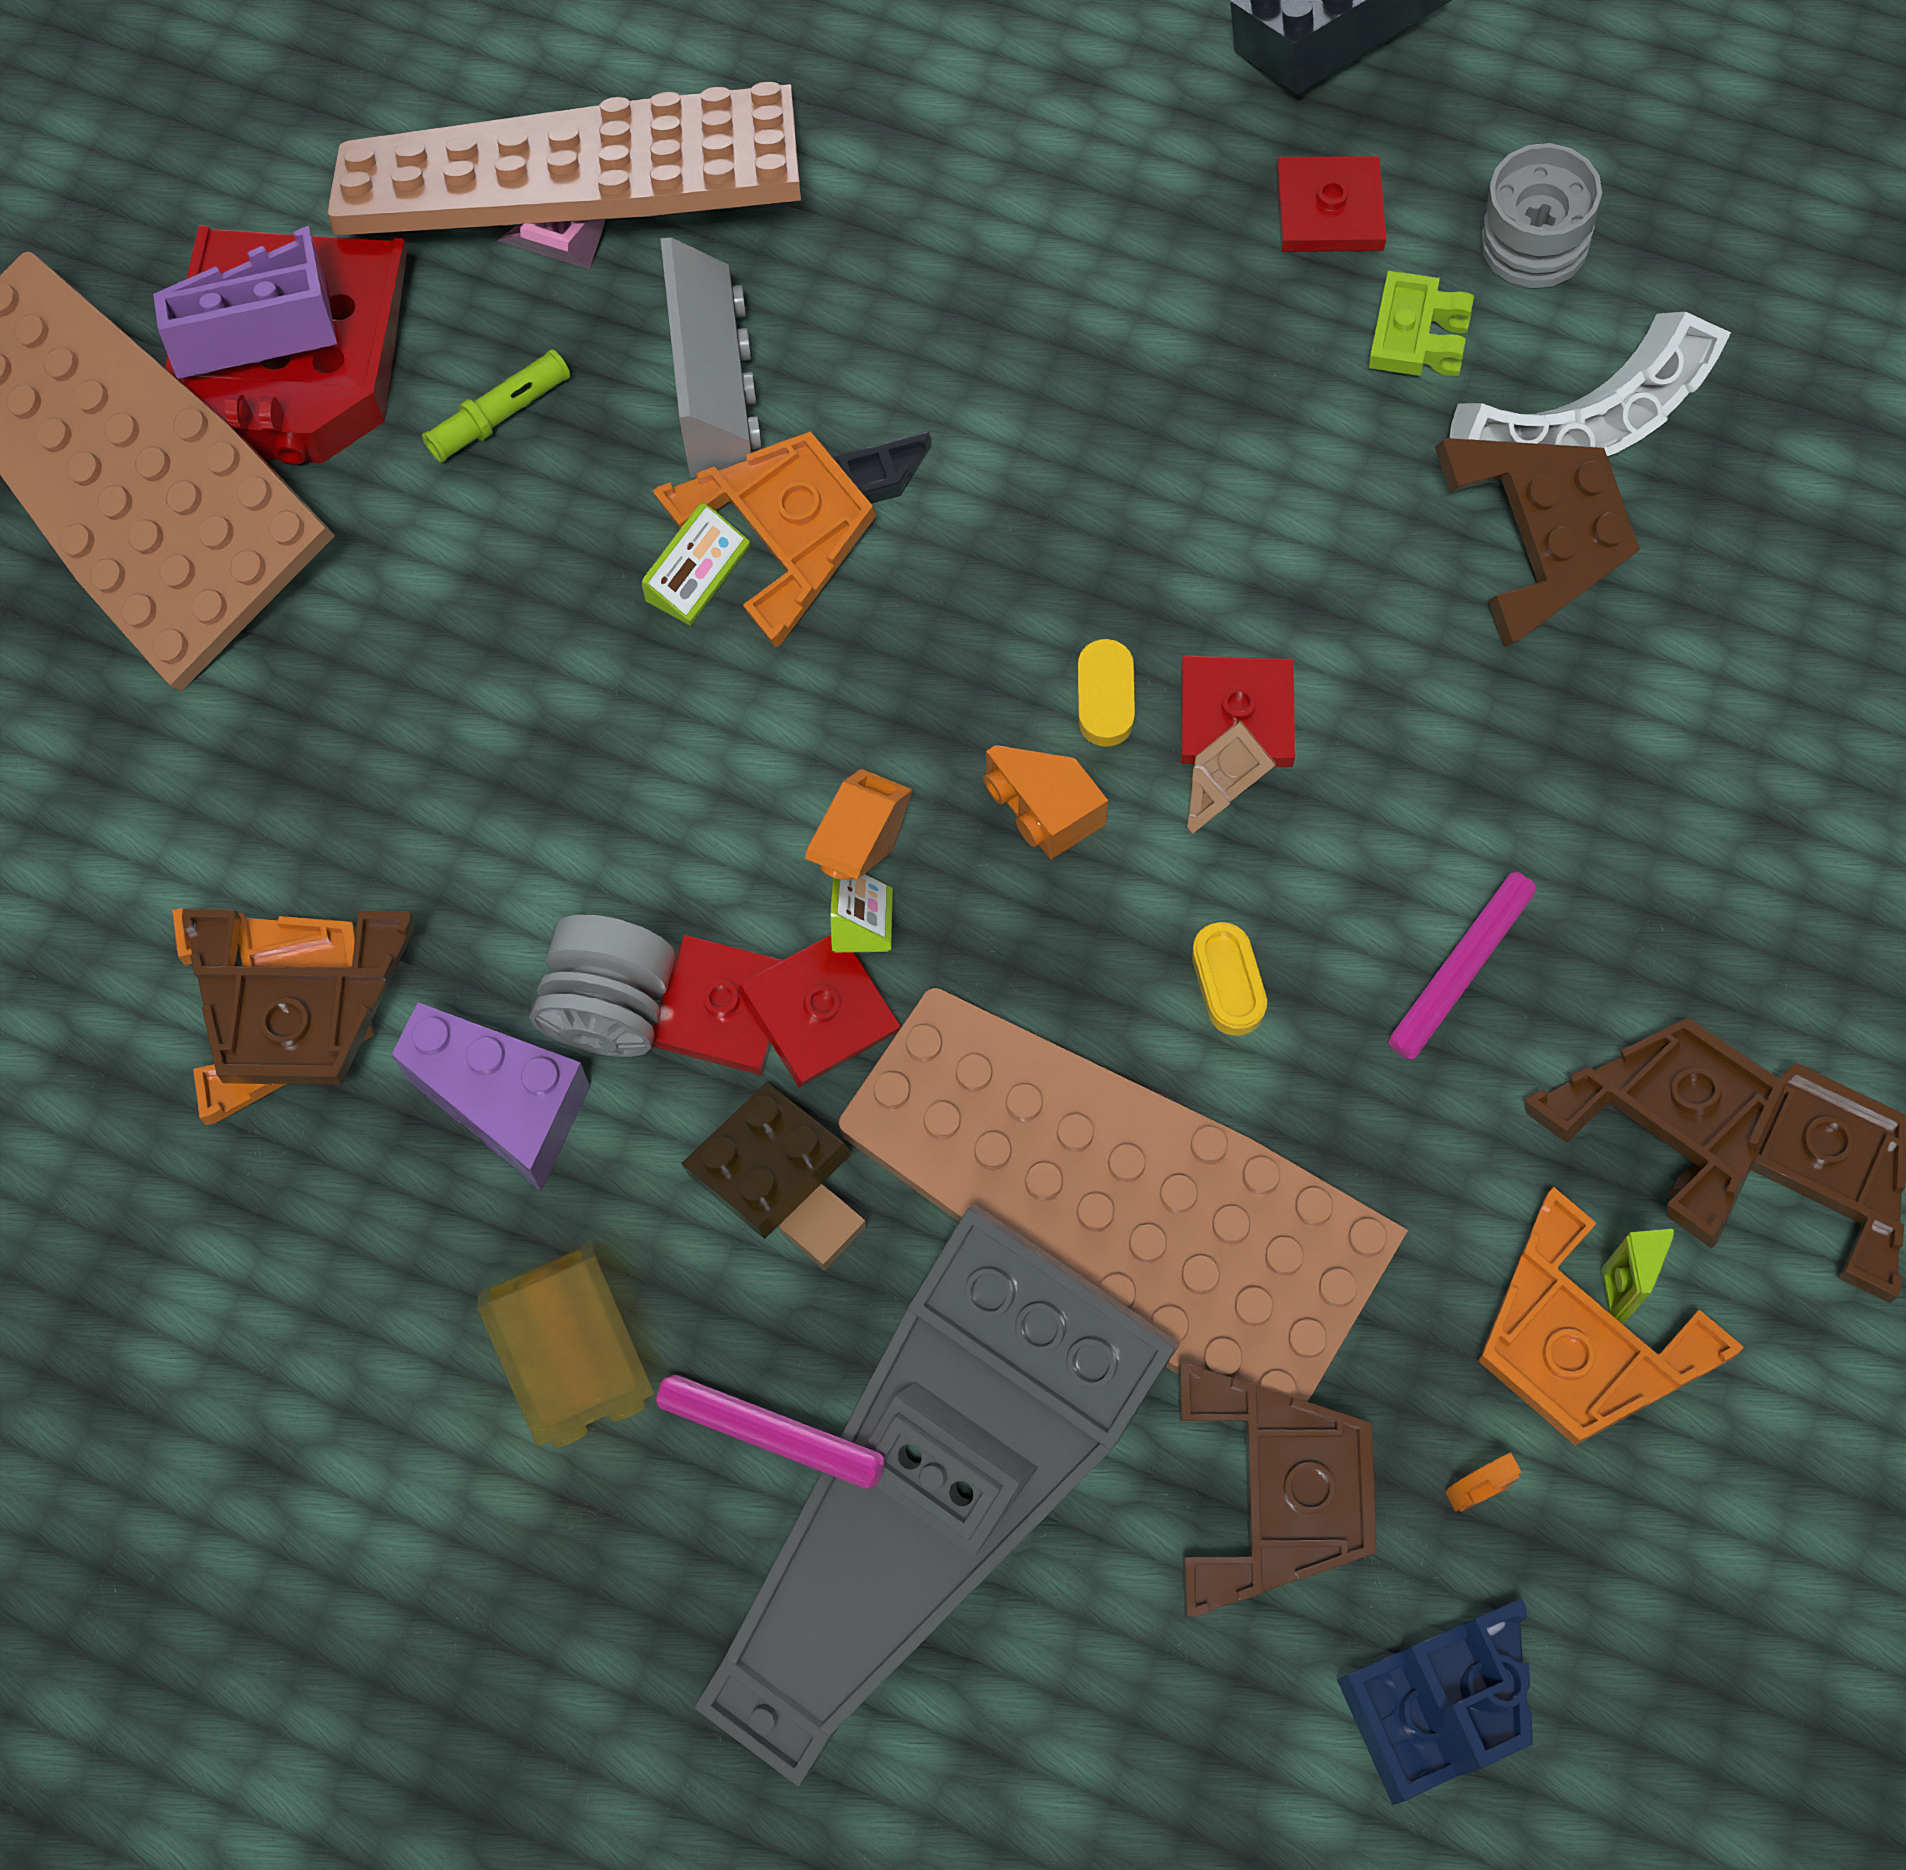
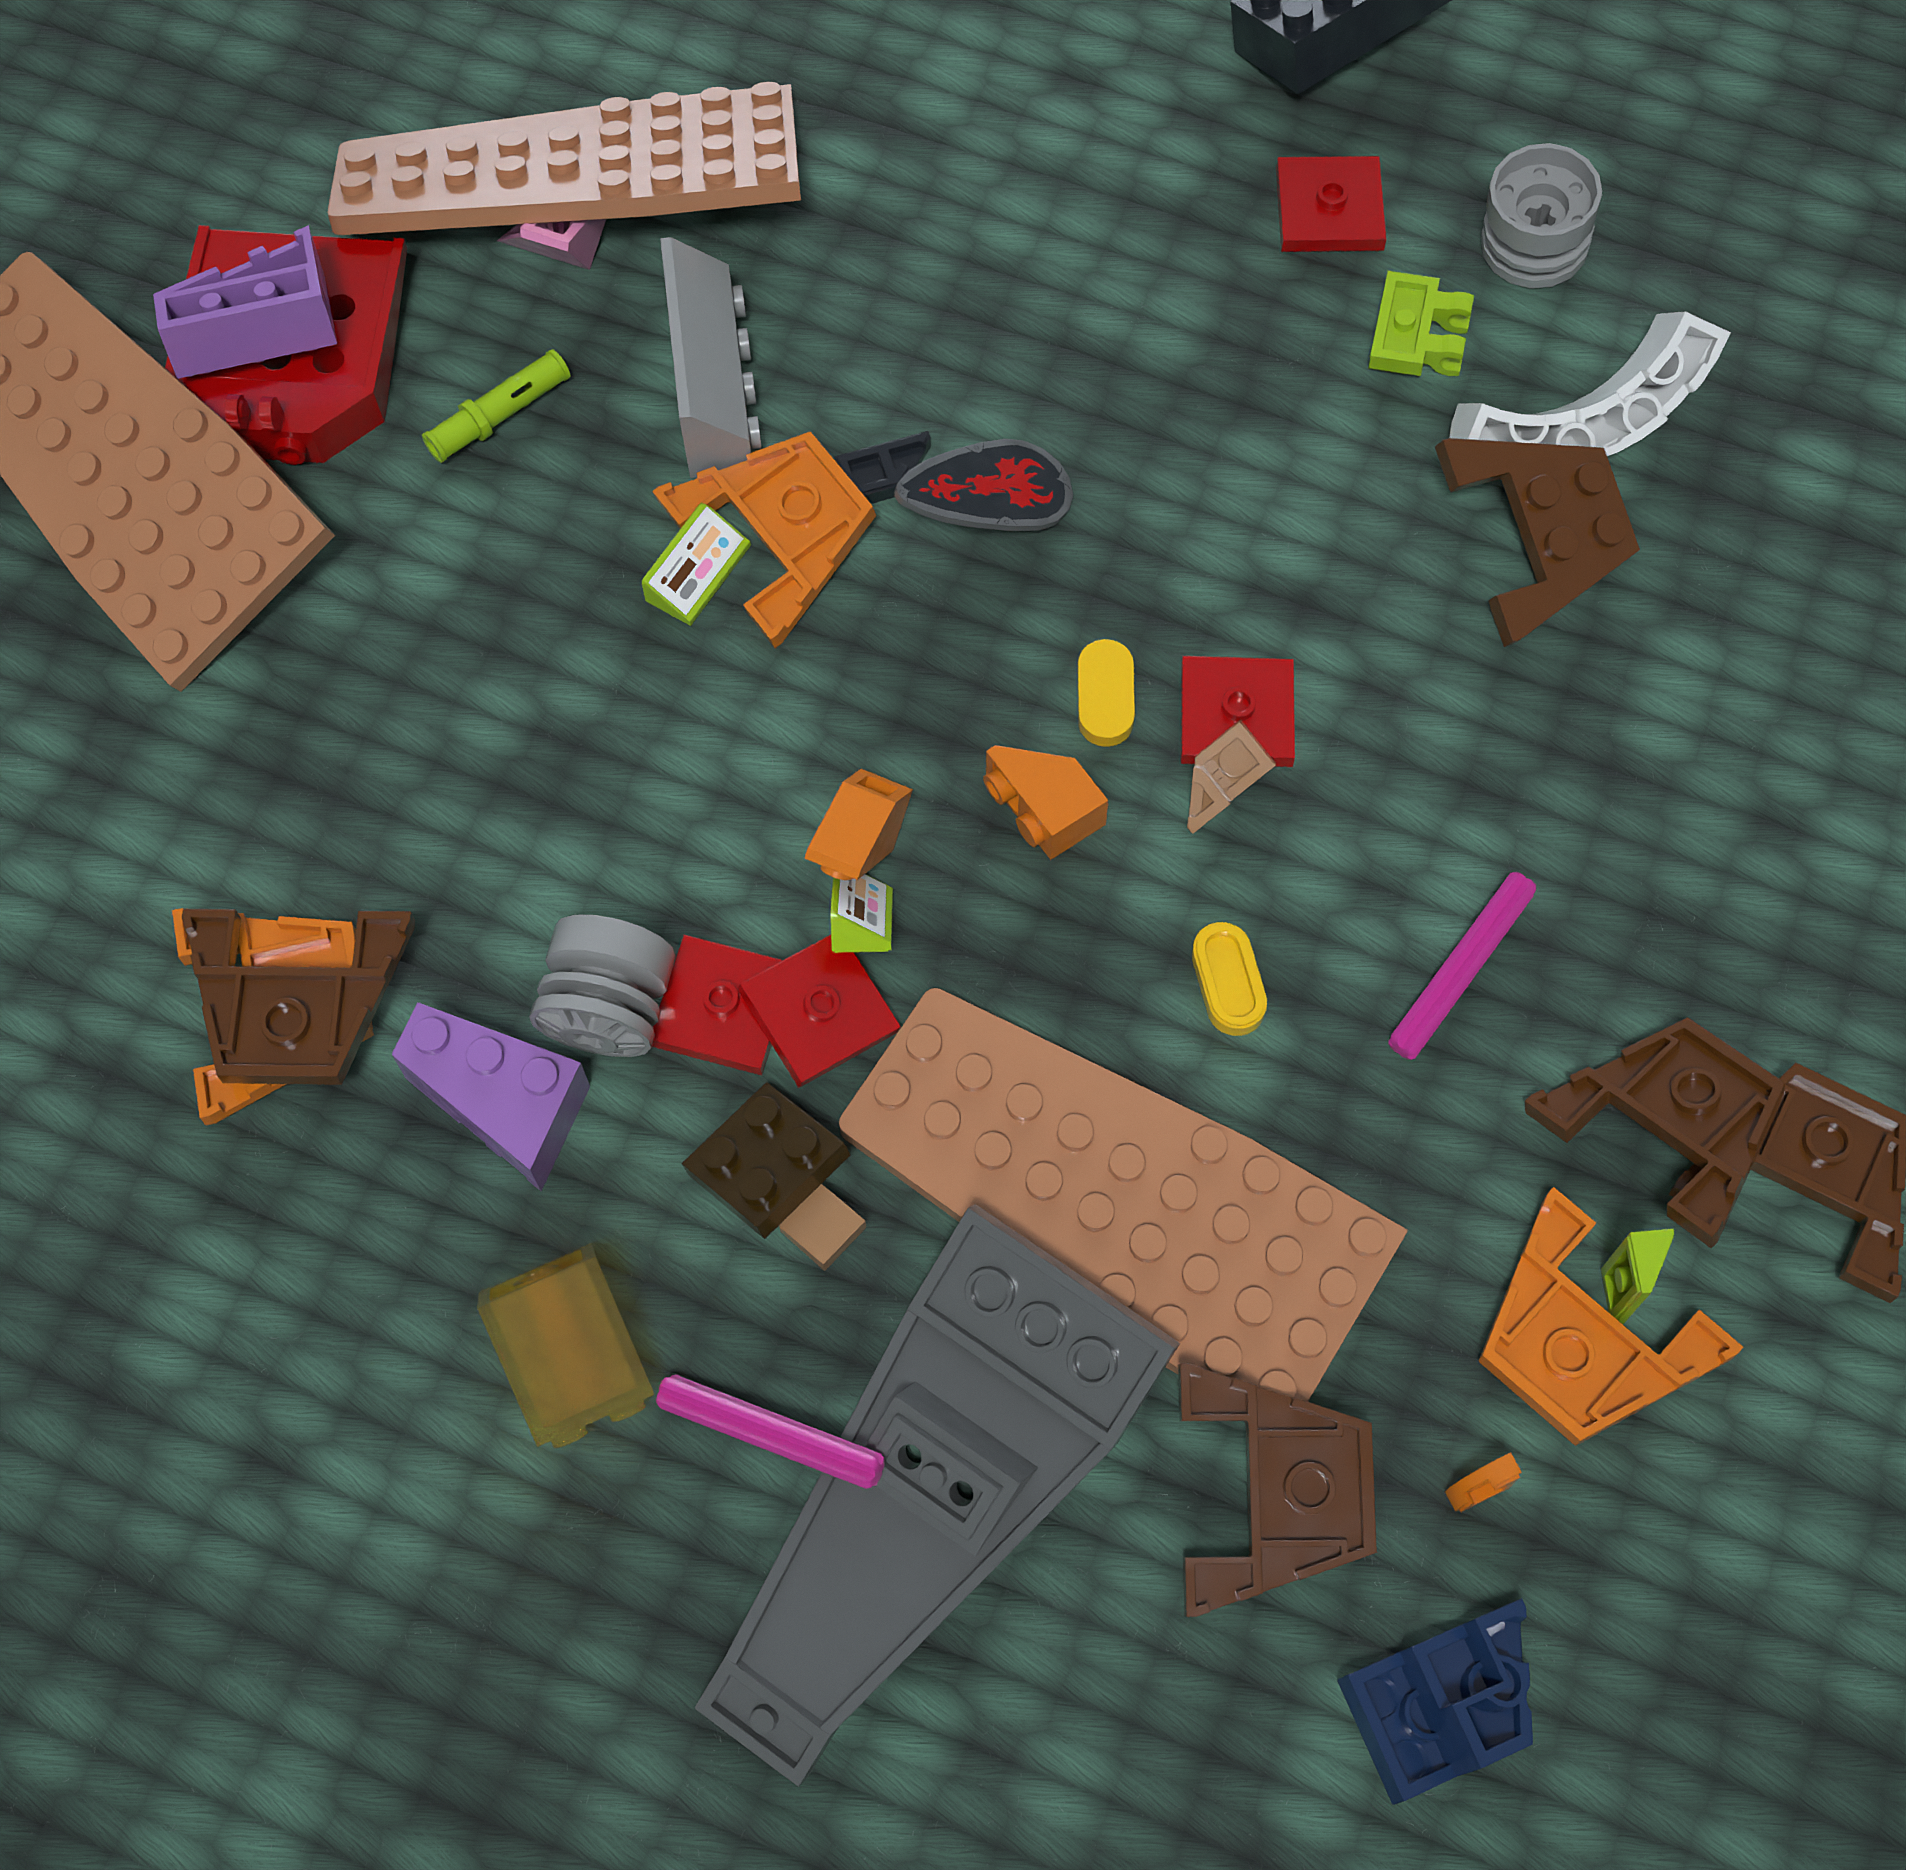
(989, 487): none -> shield

